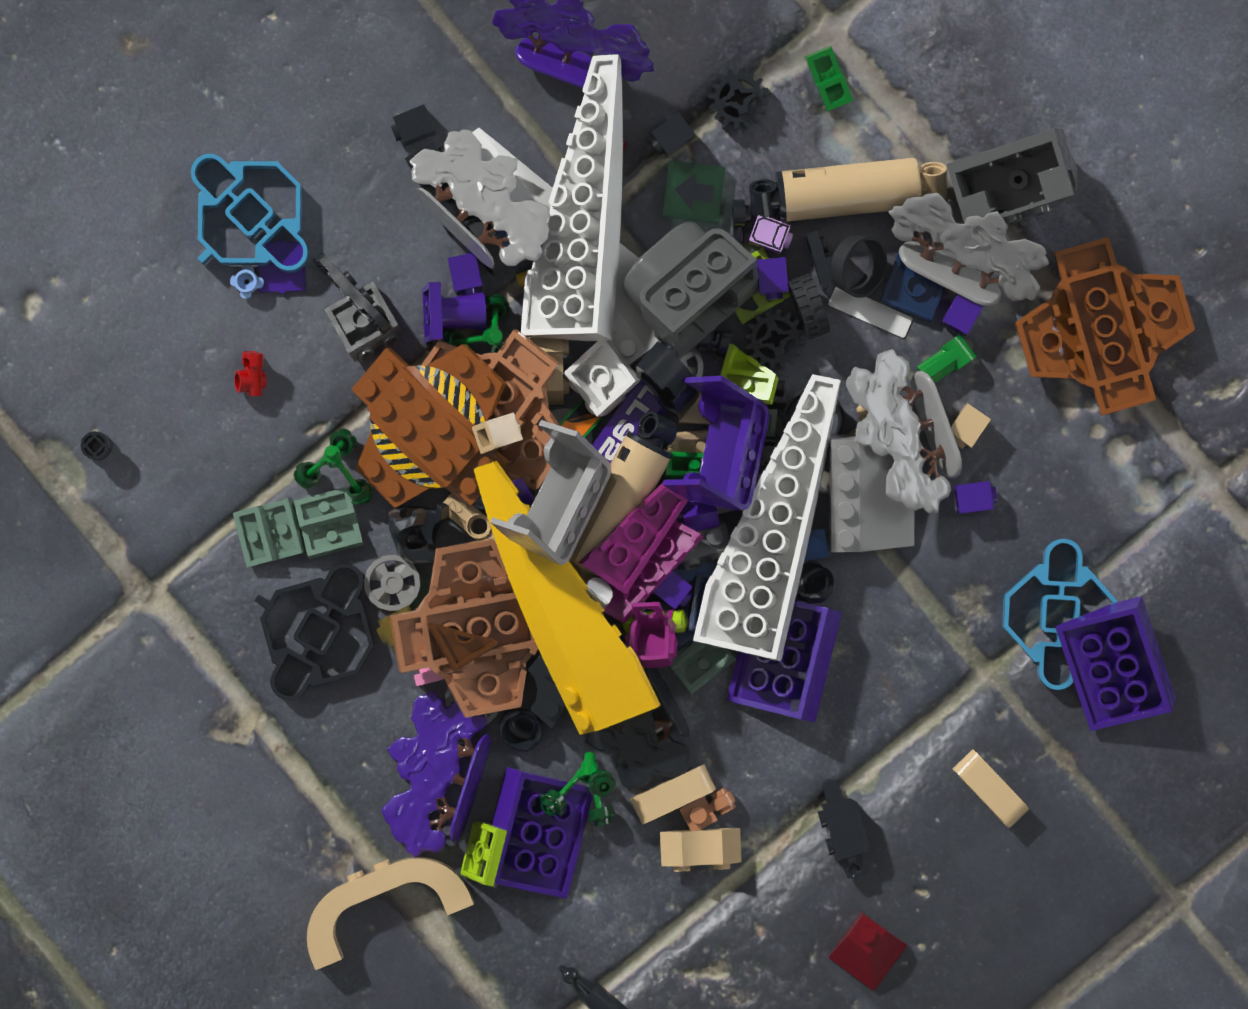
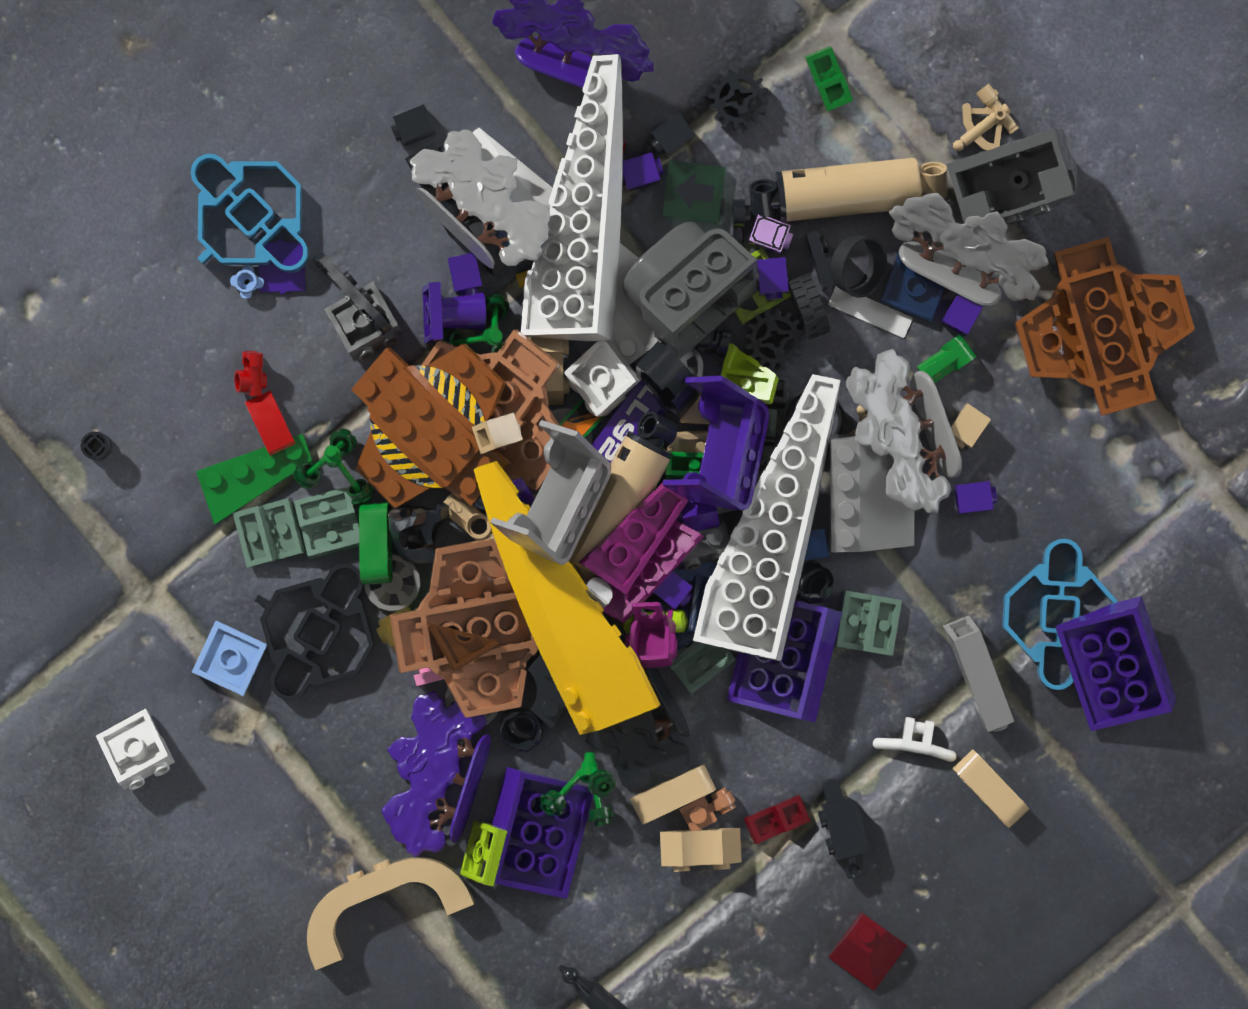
(135, 750): none -> white plate
(229, 658): none -> light blue plate
(243, 478): none -> green wing
(270, 423): none -> red slope
(375, 544): none -> green beam
(641, 172): none -> dark purple brick
(777, 819): none -> dark red slope
(868, 622): none -> sand green slope
(907, 744): none -> white piece
(979, 673): none -> light grey slope
(998, 115): none -> tan piece

